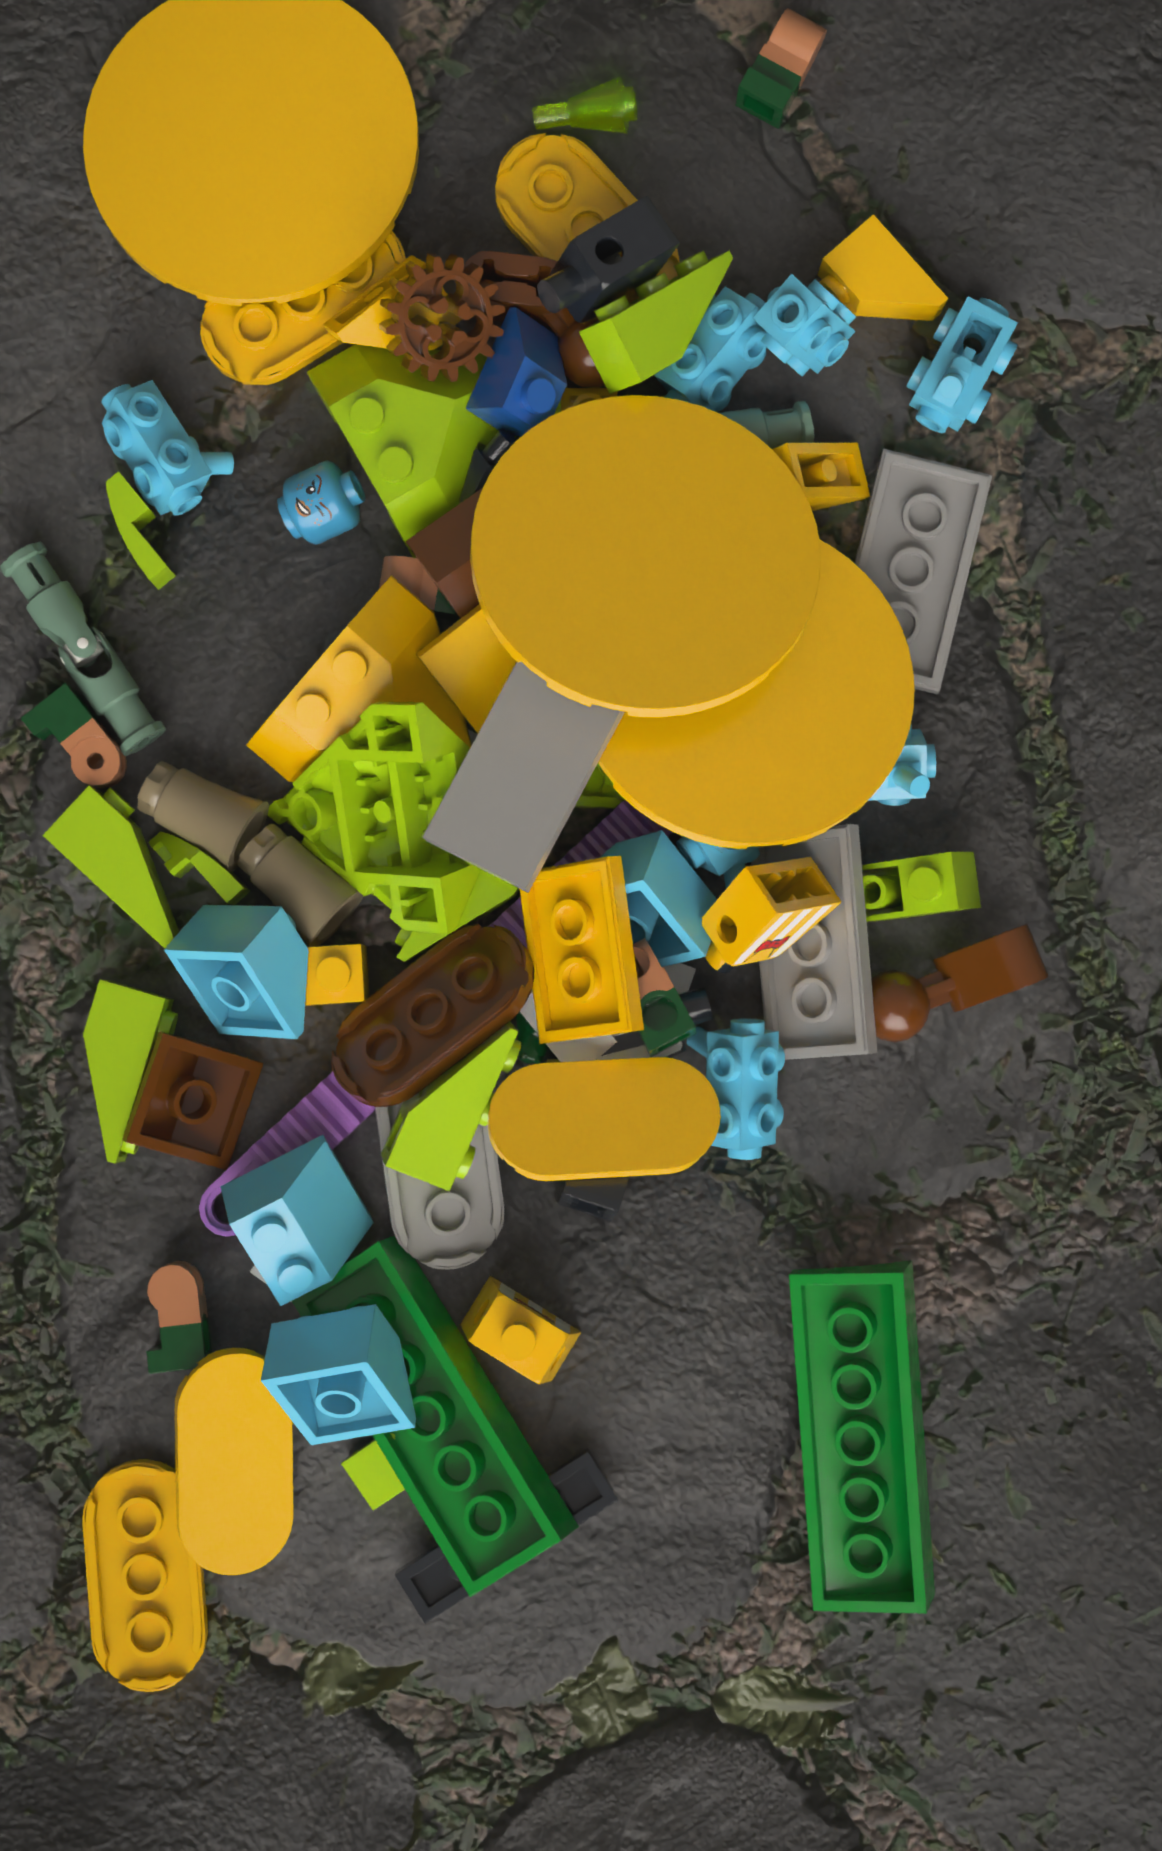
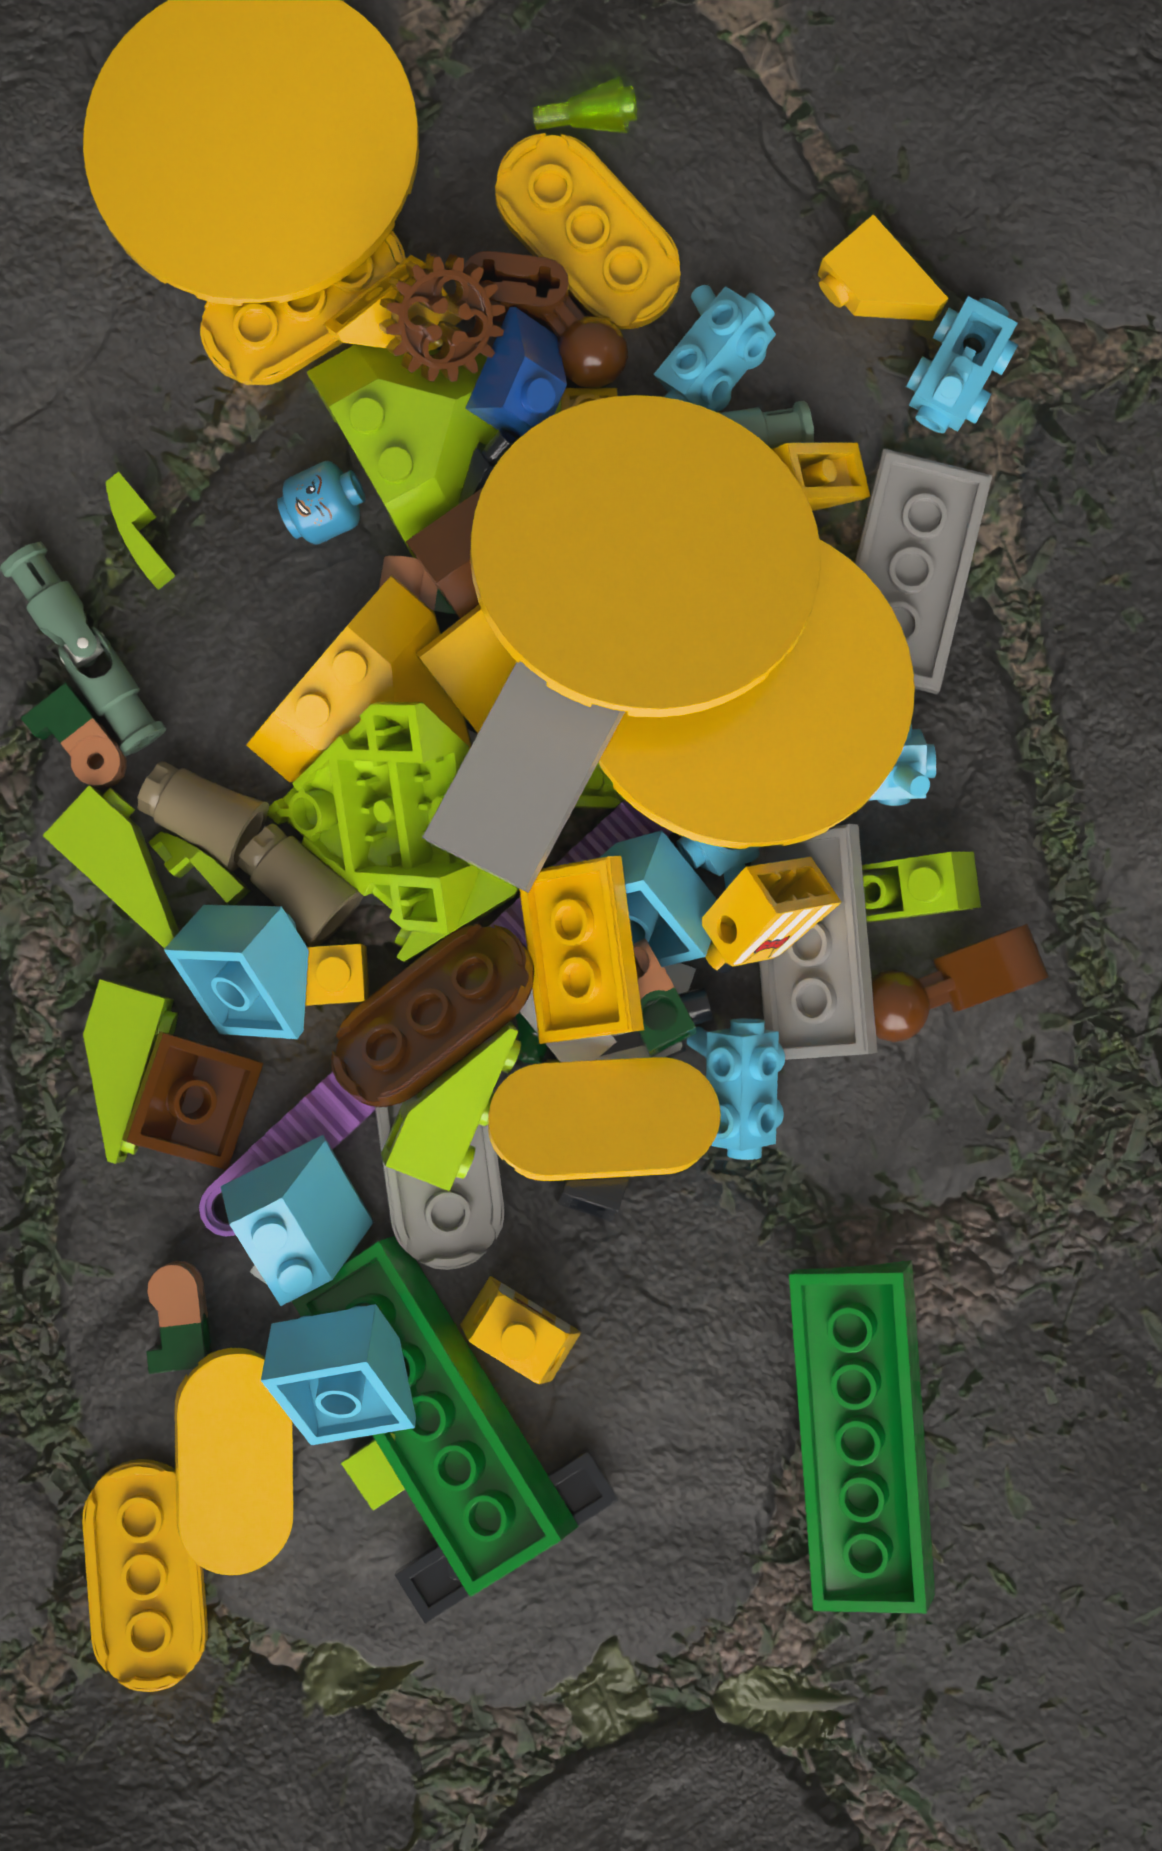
(158, 449): medium azure brick -> none
(593, 270): black torso -> none
(656, 328): lime slope -> none
(780, 68): leg -> none
(805, 325): medium azure brick -> none

